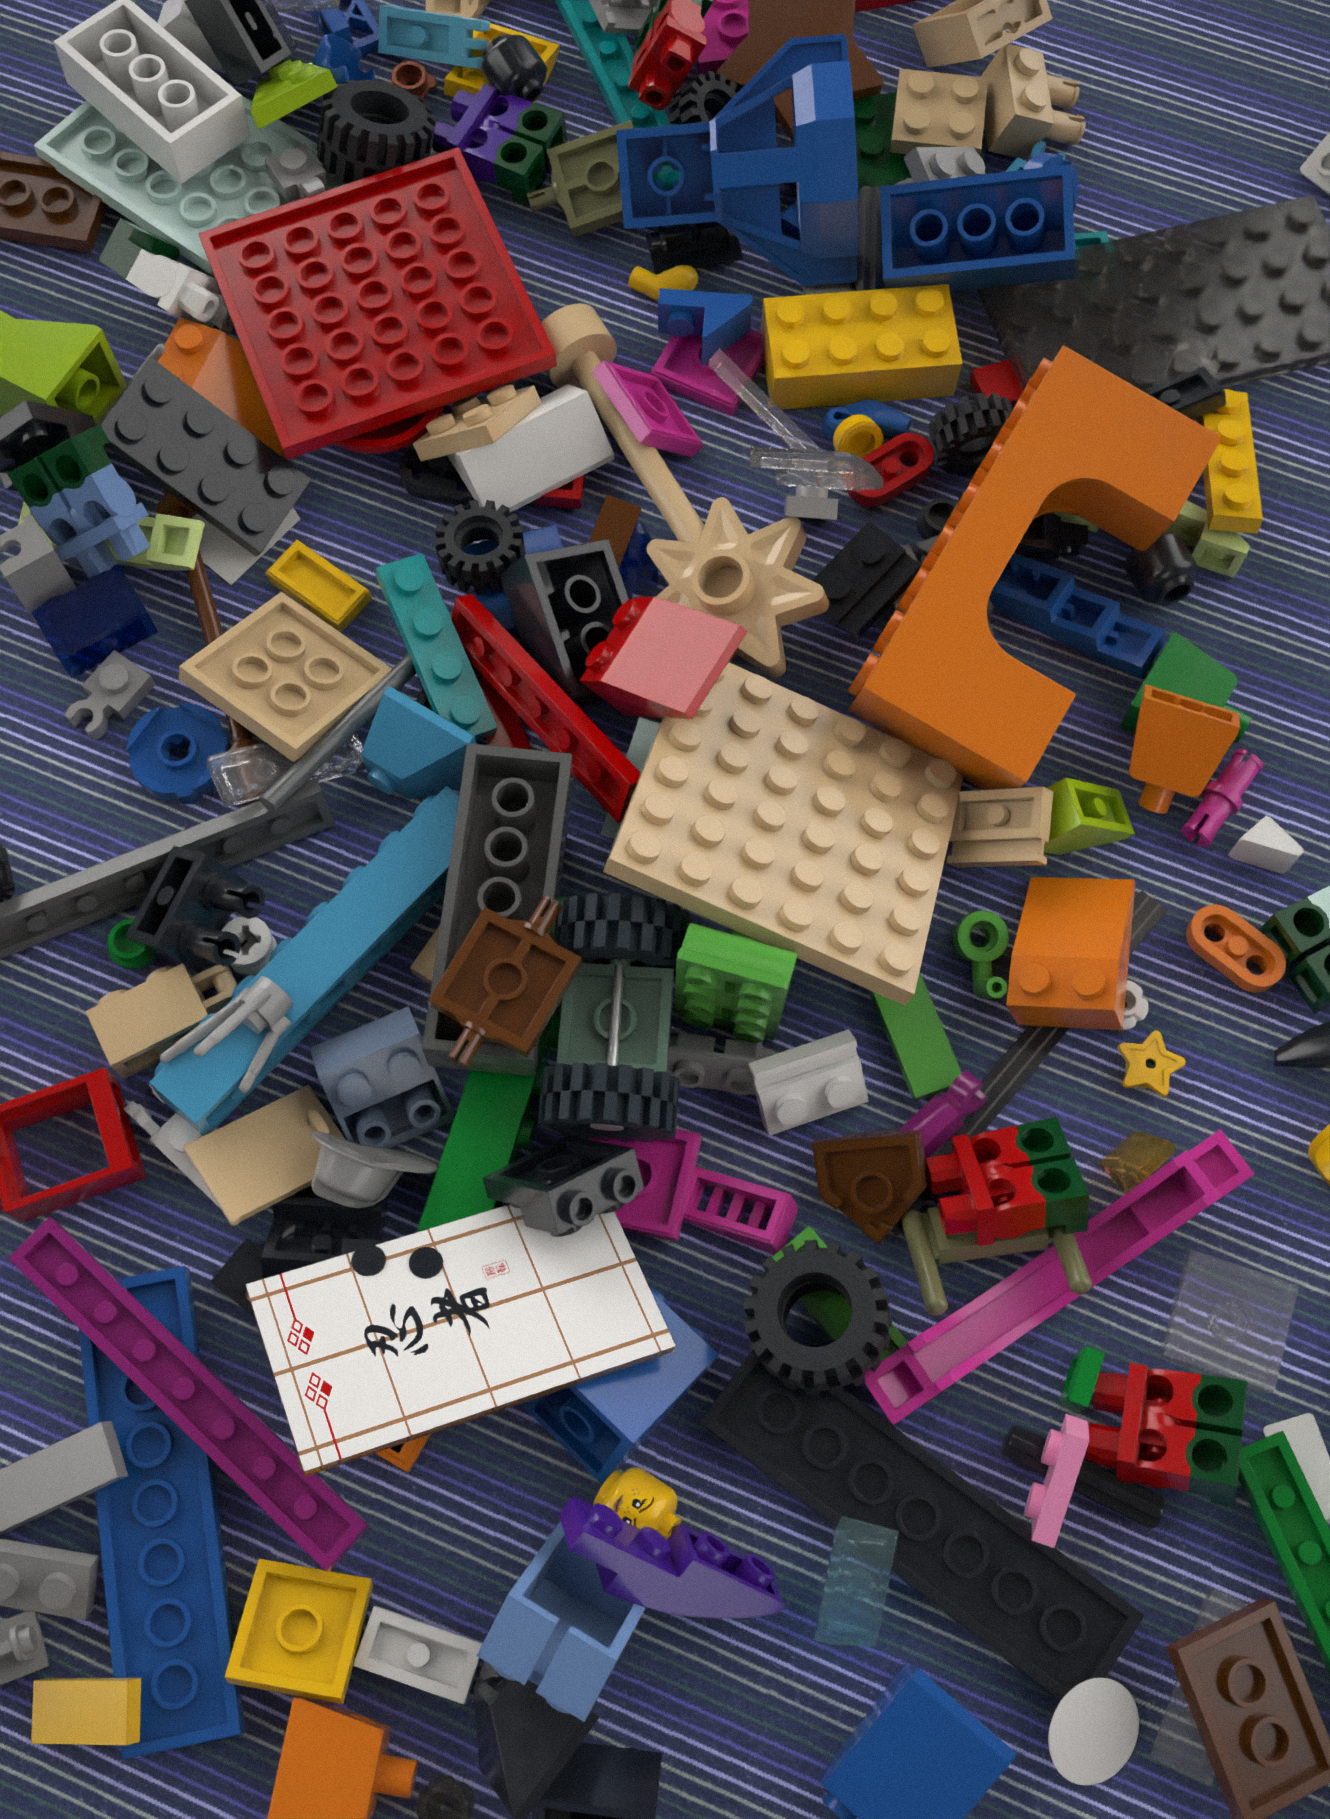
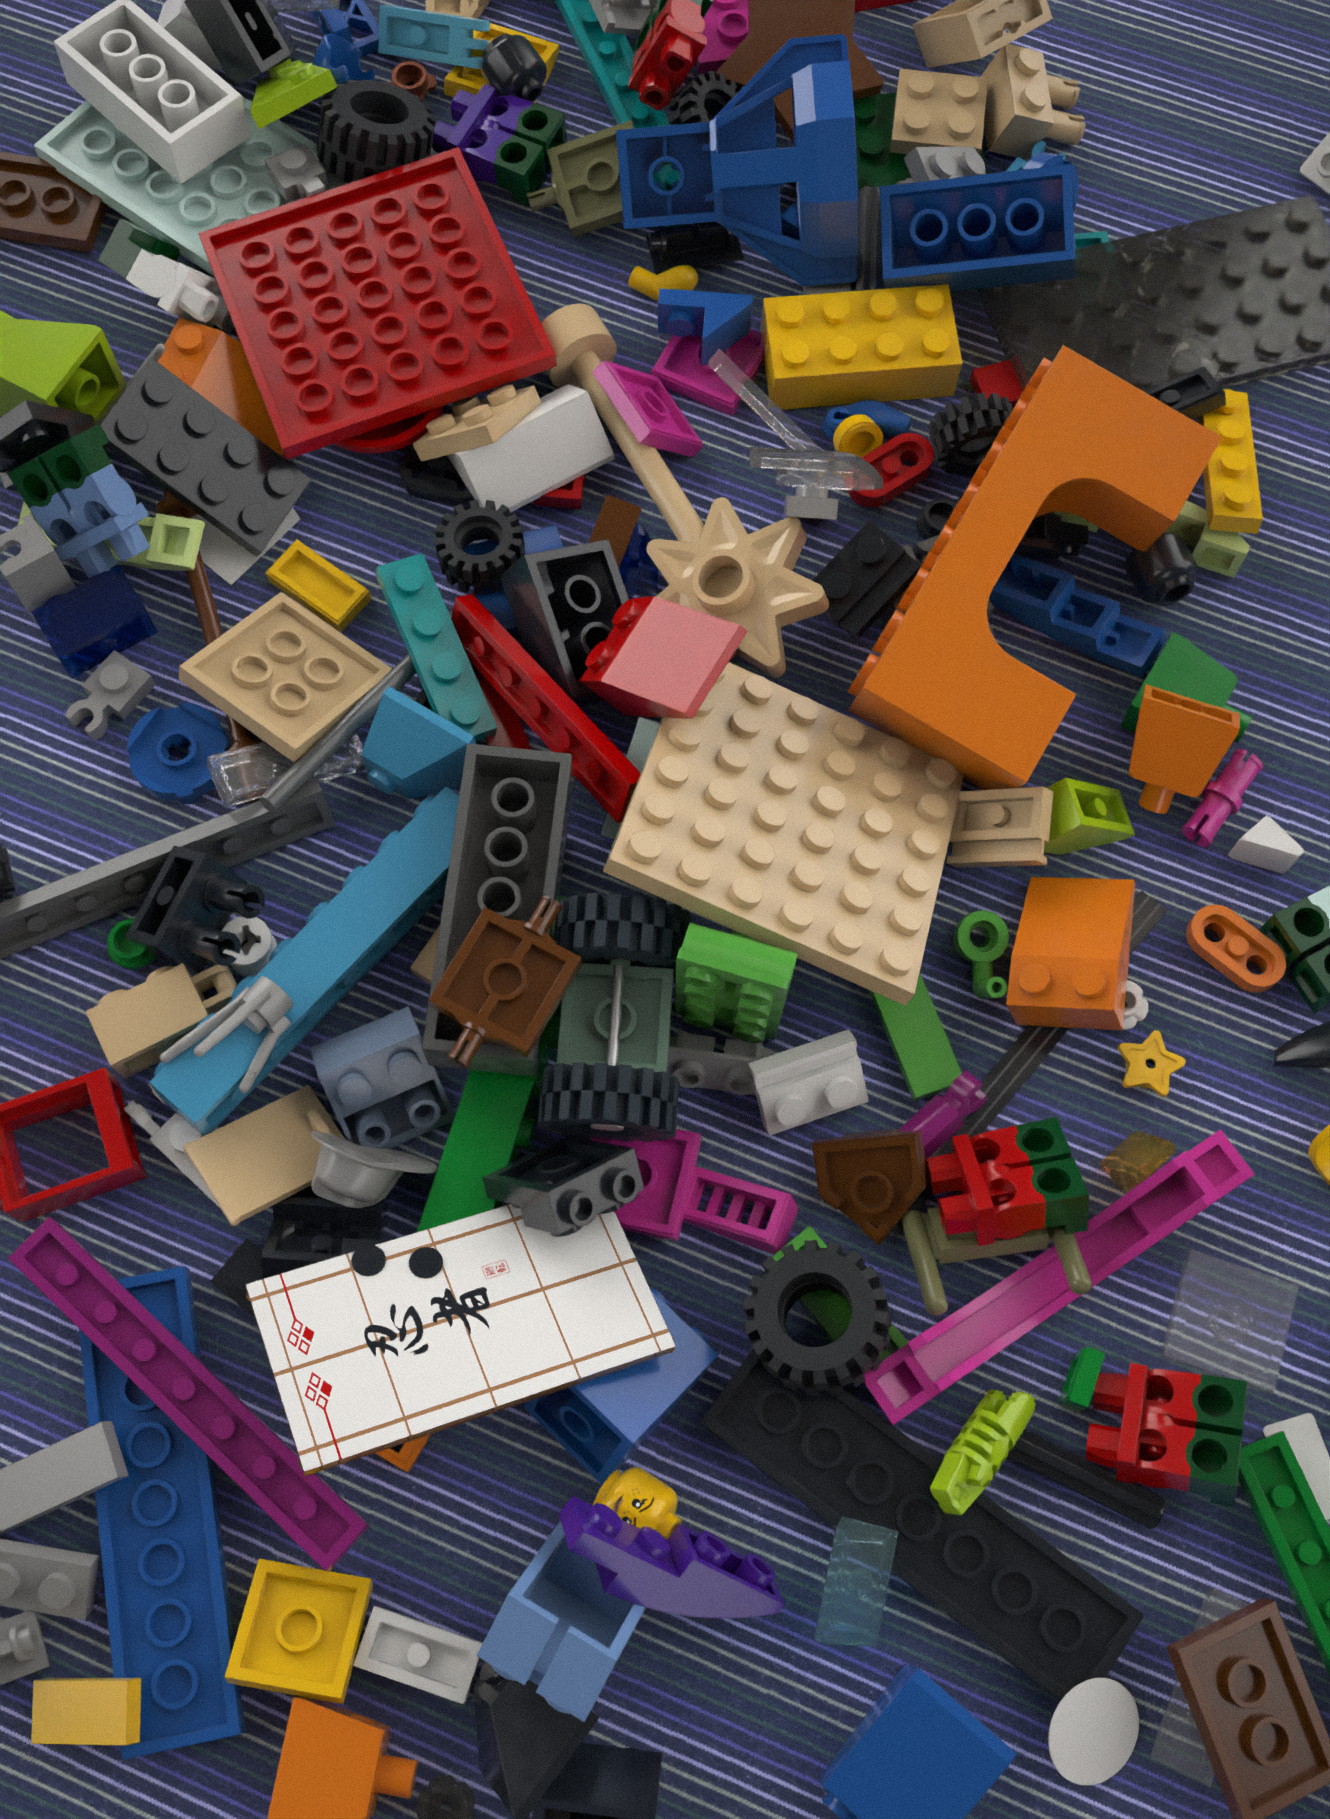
(980, 1449): none -> lime hinge
(1049, 1502): bright pink plate -> none

